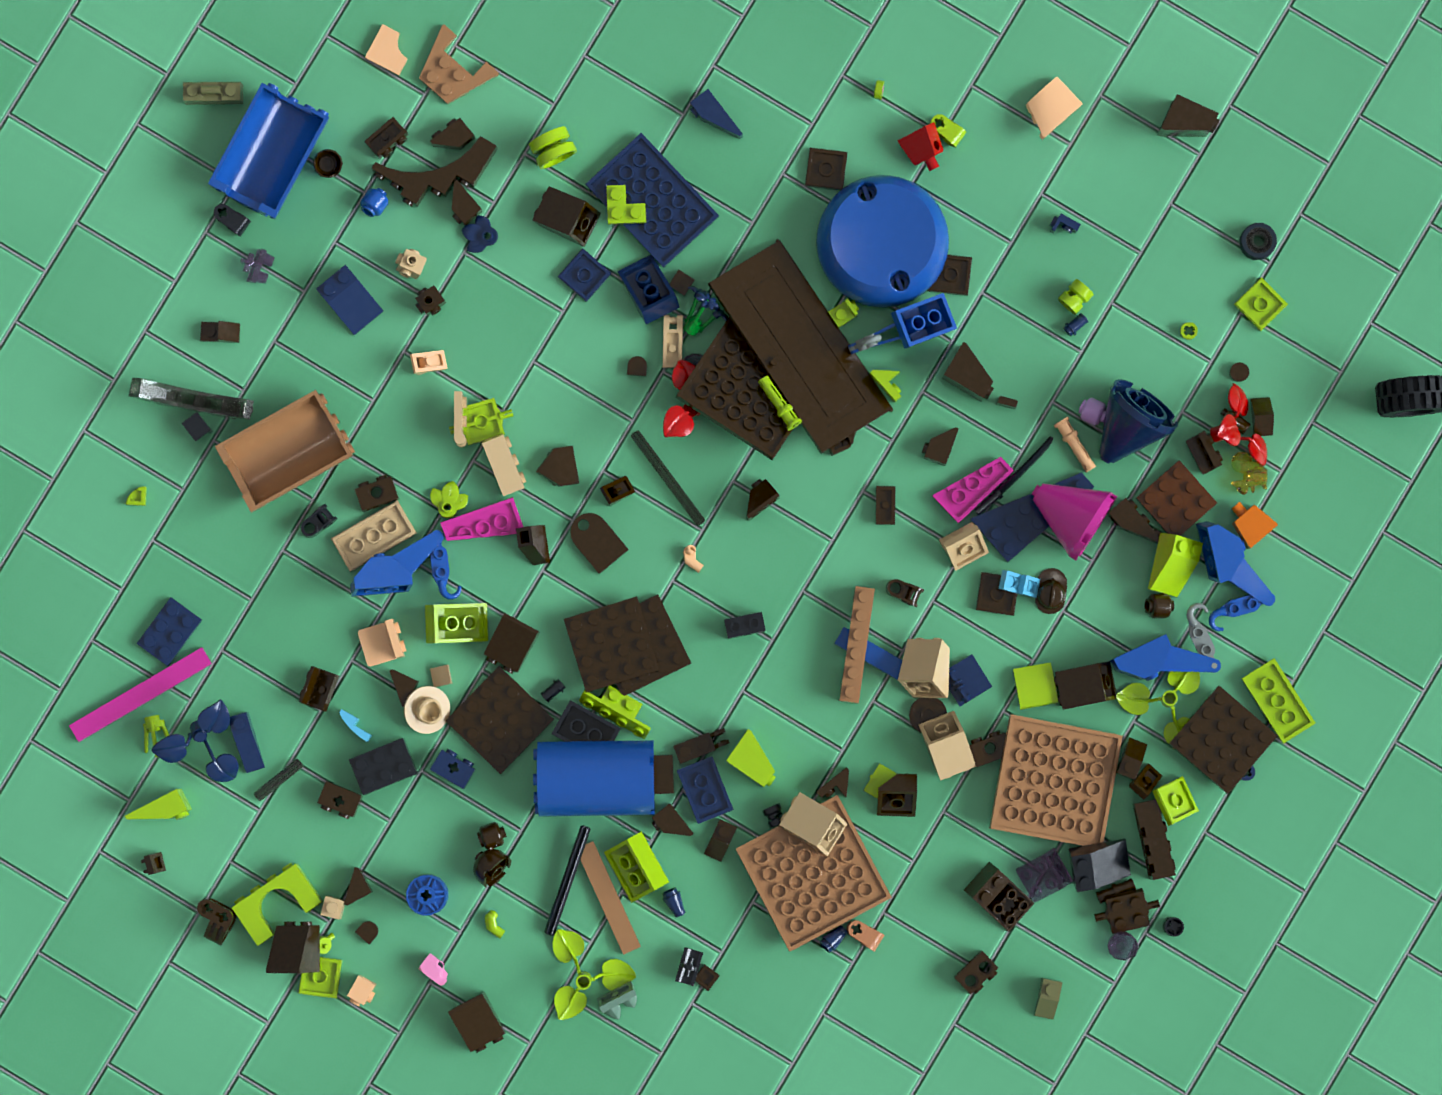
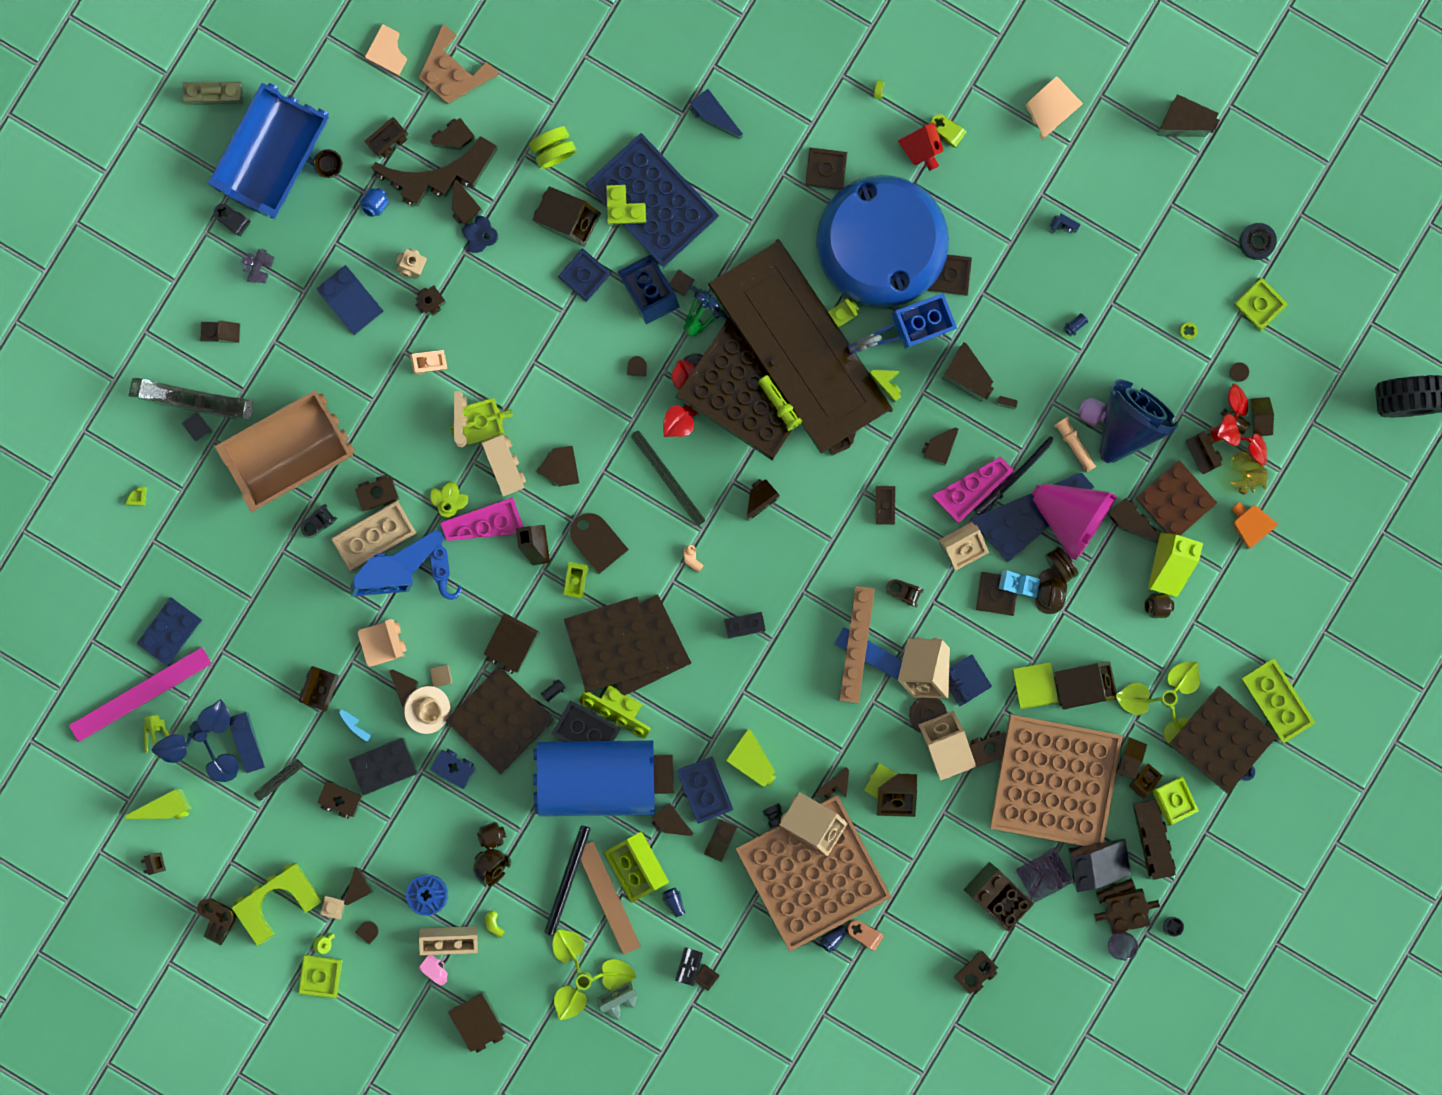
(295, 948): dark brown slope -> none
(361, 991): light nougat brick -> none
(448, 940): none -> tan brick
(456, 623): lime slope -> none
(575, 580): none -> lime slope
(617, 490): dark brown slope -> none
(672, 341): tan plate -> none
(698, 746): dark brown hinge -> none
(1048, 998): olive slope -> none
(1061, 564): none -> dark brown head
(1077, 294): lime wheel -> none
(1159, 655): blue slope -> none
(1226, 562): blue slope -> none

